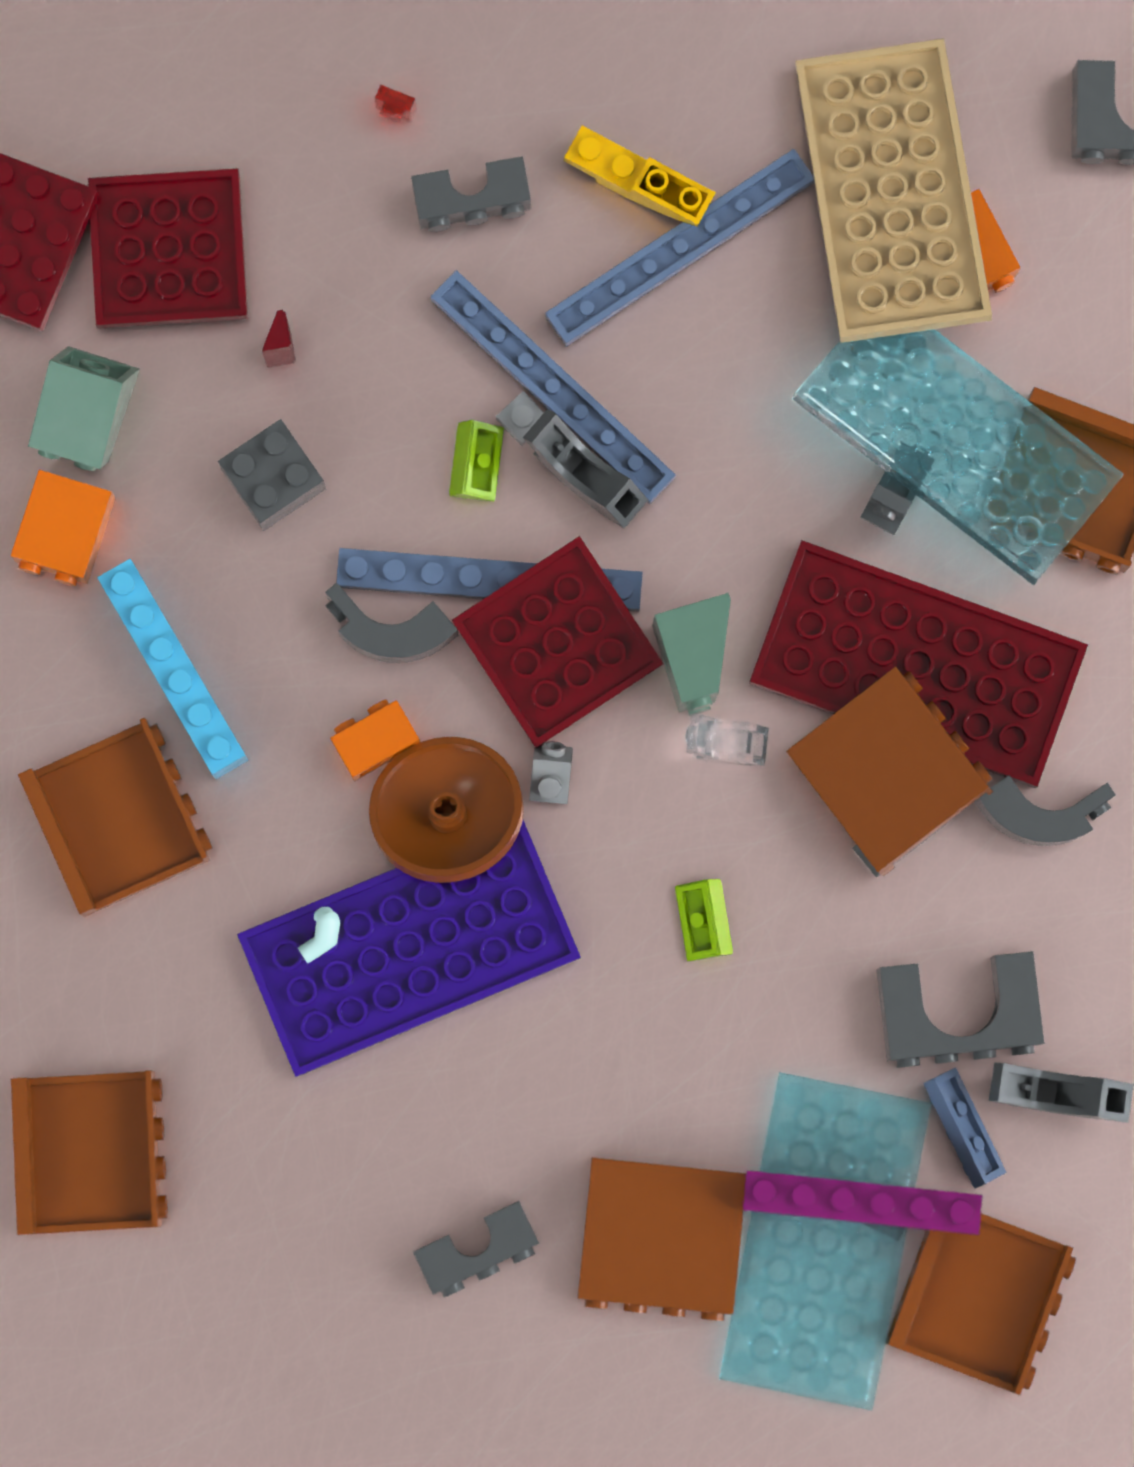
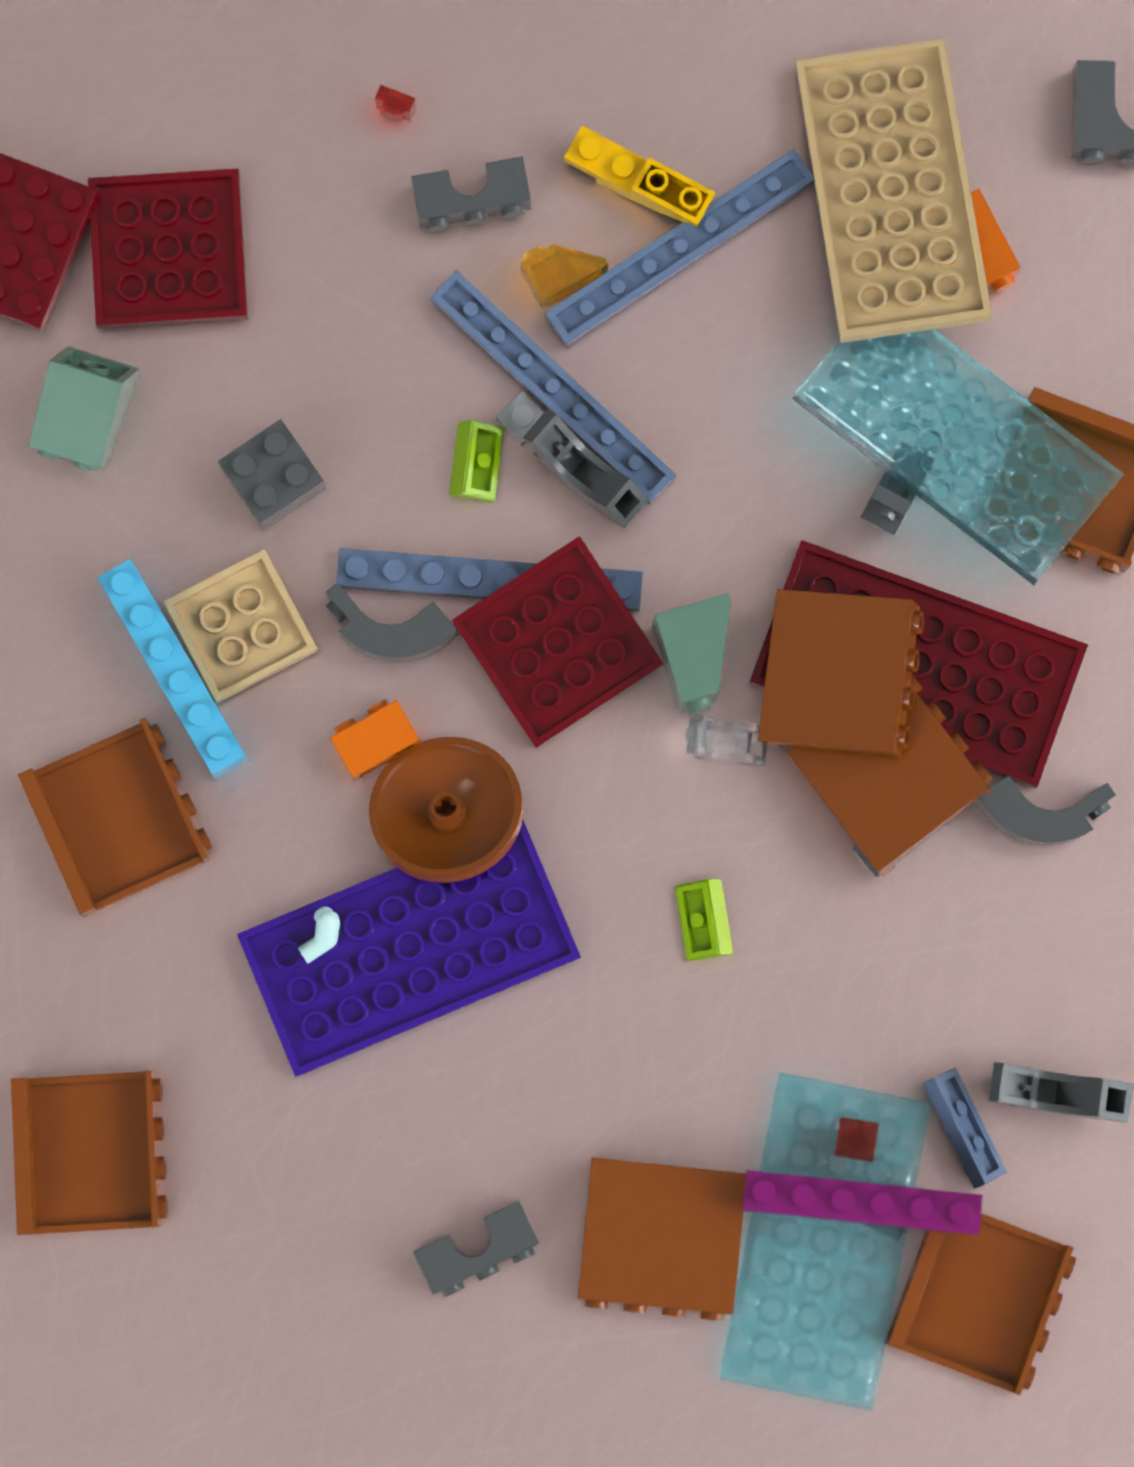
(62, 528): orange brick -> none
(240, 626): none -> tan plate
(278, 346): dark red slope -> none
(551, 773): light grey bracket -> none
(559, 272): none -> clear yellow slope
(840, 672): none -> dark orange panel
(856, 1139): none -> clear red plate
(1013, 1024): dark grey arch -> none

